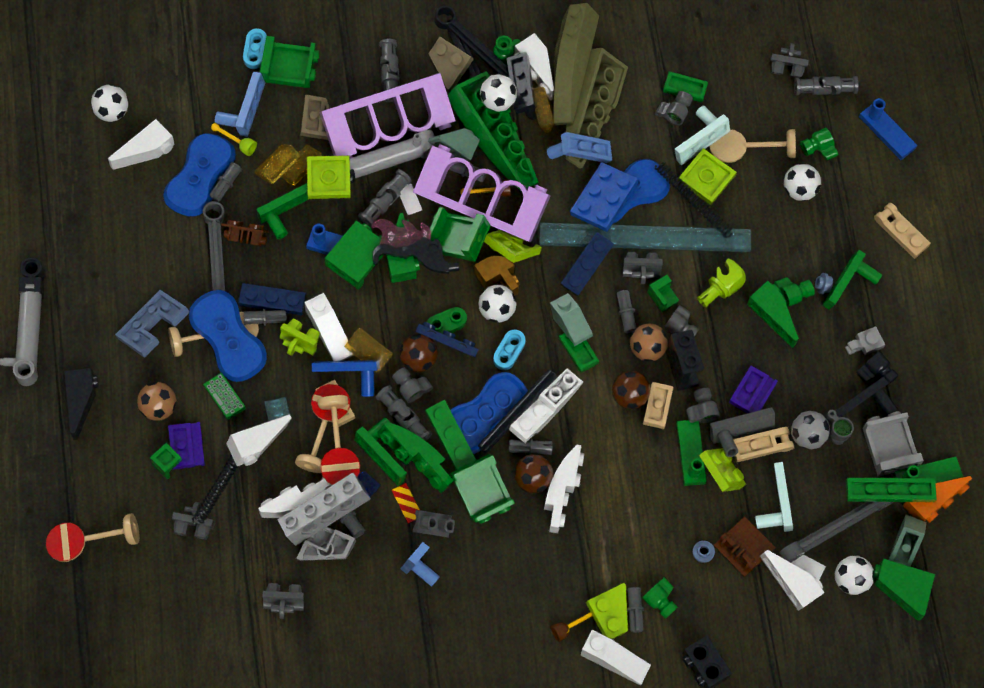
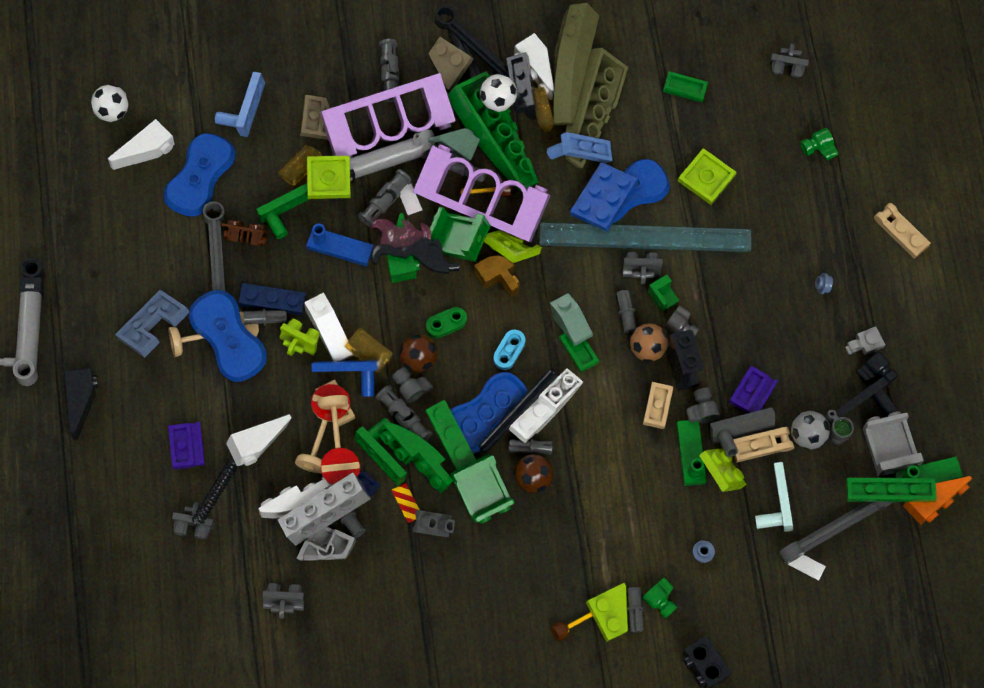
(68, 540): piece -> none
(156, 401): medium nougat piece -> none
(165, 460): green panel -> none
(224, 396): tile -> none
(225, 182): dark grey axle -> none
(246, 145): lime hinge -> none
(254, 50): medium azure plate -> none
(276, 408): clear light blue tile -> none
(277, 163): clear yellow slope -> none
(288, 63): green panel -> none
(354, 254): green panel -> none
(418, 567): medium blue piece -> none
(447, 339): dark blue plate -> none
(497, 303): white piece -> none
(505, 48): green piece -> none
(563, 481): white slope -> none
(587, 264): dark blue plate -> none
(615, 657): white slope -> none
(631, 389): reddish brown piece -> none
(677, 110): dark grey piece -> none
(693, 196): black piece -> none
(704, 138): light aqua piece -> none
(723, 284): lime piece -> none
(734, 145): tan piece -> none
(743, 546): reddish brown hinge -> none
(772, 308): green slope -> none
(794, 293): green piece -> none
(796, 582): white slope -> none
(802, 182): white piece -> none
(829, 85): dark grey piece -> none
(854, 265): green piece -> none
(854, 575): white piece -> none
(887, 129): blue piece -> none
(905, 586): green slope -> none
(908, 540): sand green slope -> none

